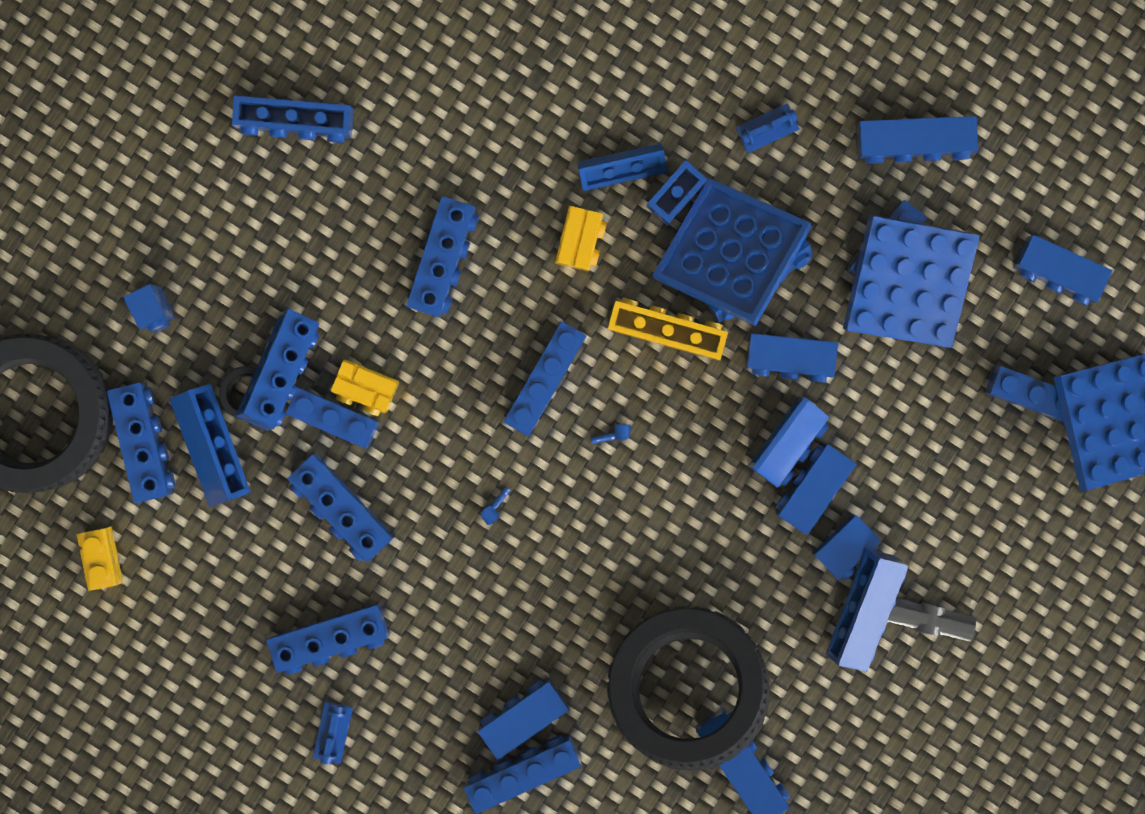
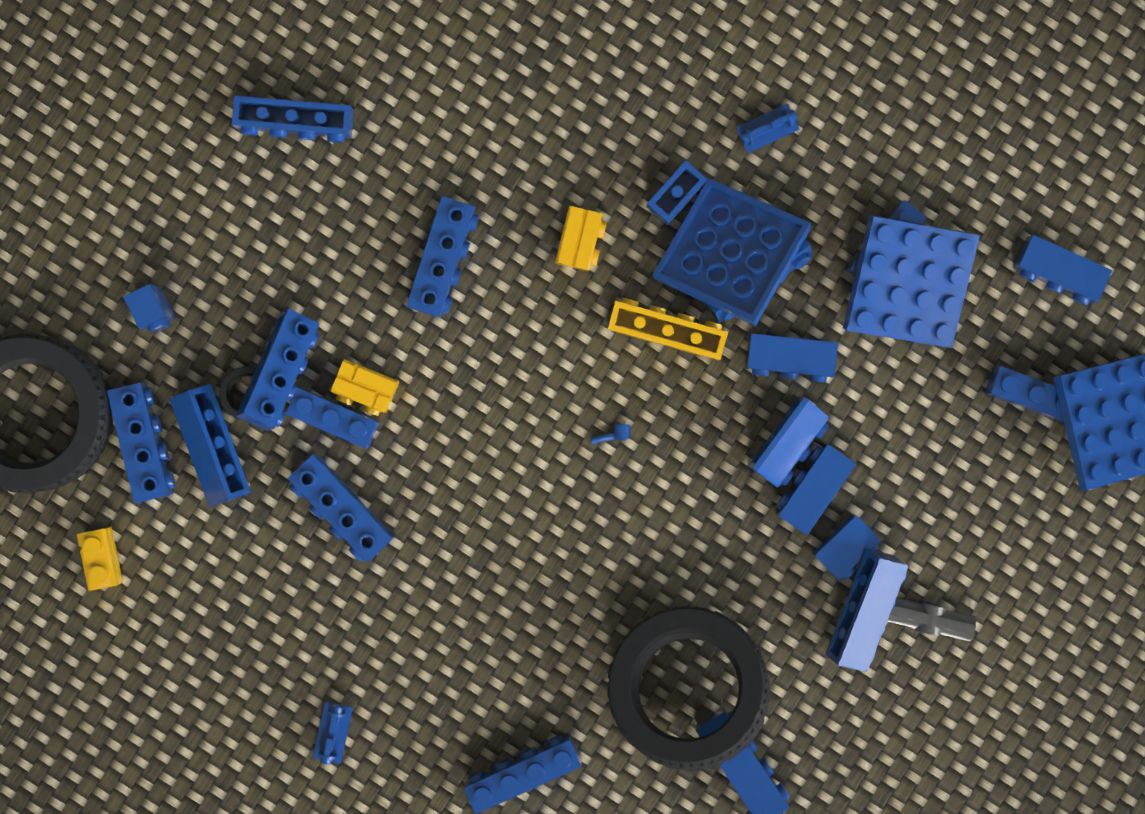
(327, 638): blue brick -> none
(489, 514): blue hand -> none
(522, 717): blue brick -> none
(545, 379): blue brick -> none
(622, 167): blue plate -> none
(917, 138): blue brick -> none

